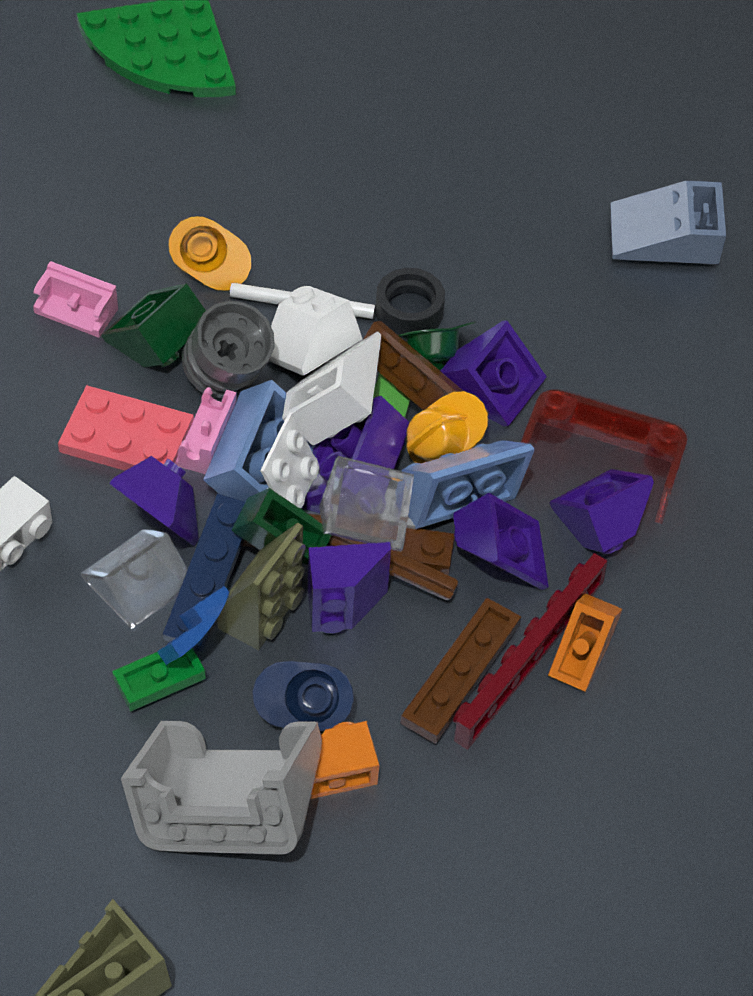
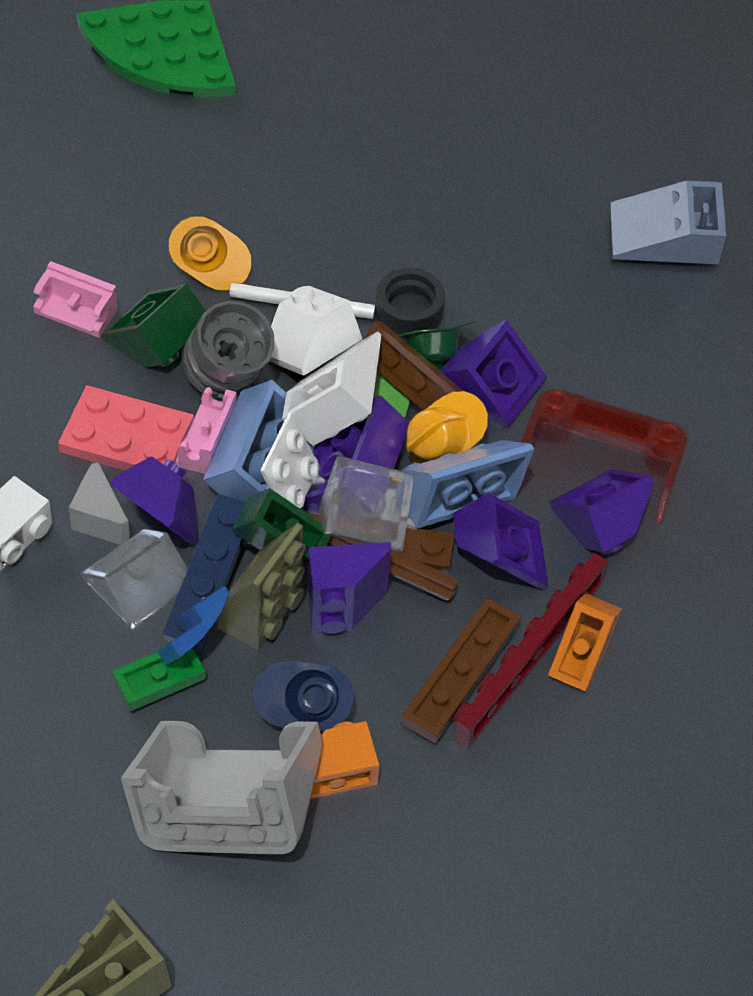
(97, 510): none -> light grey slope

